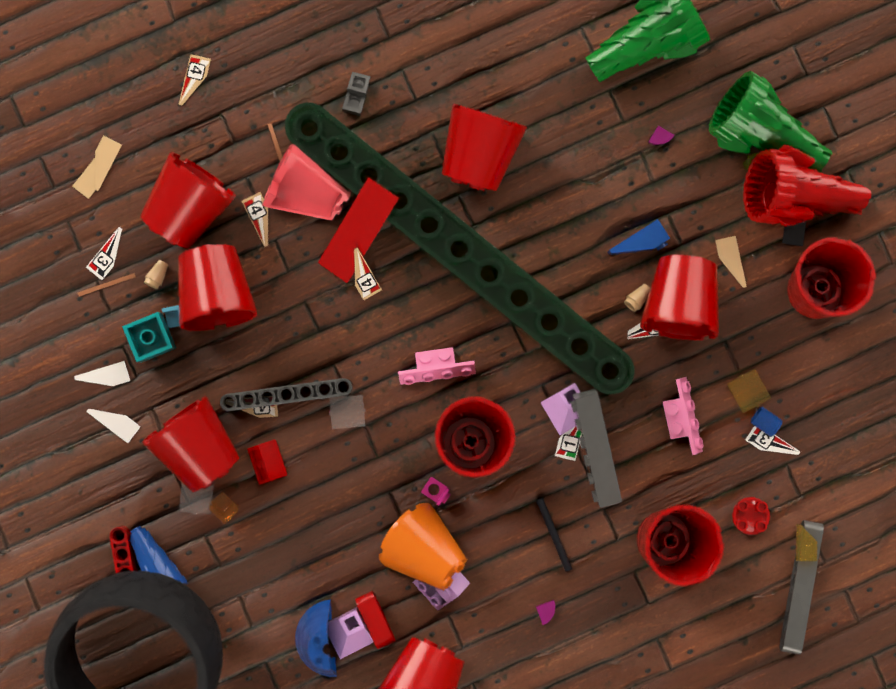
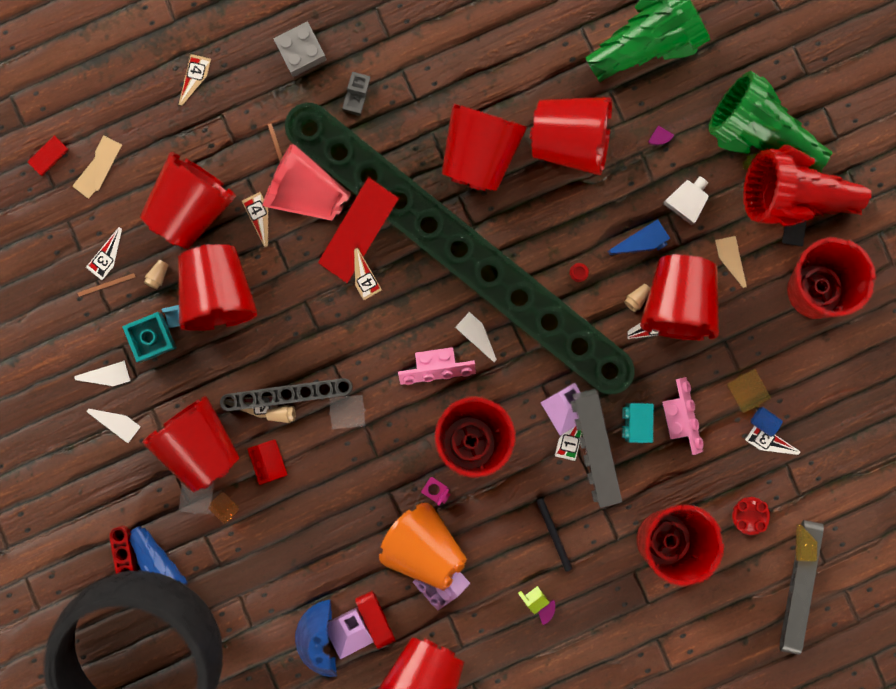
(48, 155): none -> red tile
(281, 414): none -> tan cone
(300, 49): none -> light grey brick
(475, 332): none -> white sticker
(534, 600): none -> lime panel
(572, 132): none -> red cone
(579, 272): none -> red plate
(638, 422): none -> teal brick
(688, 200): none -> white torso

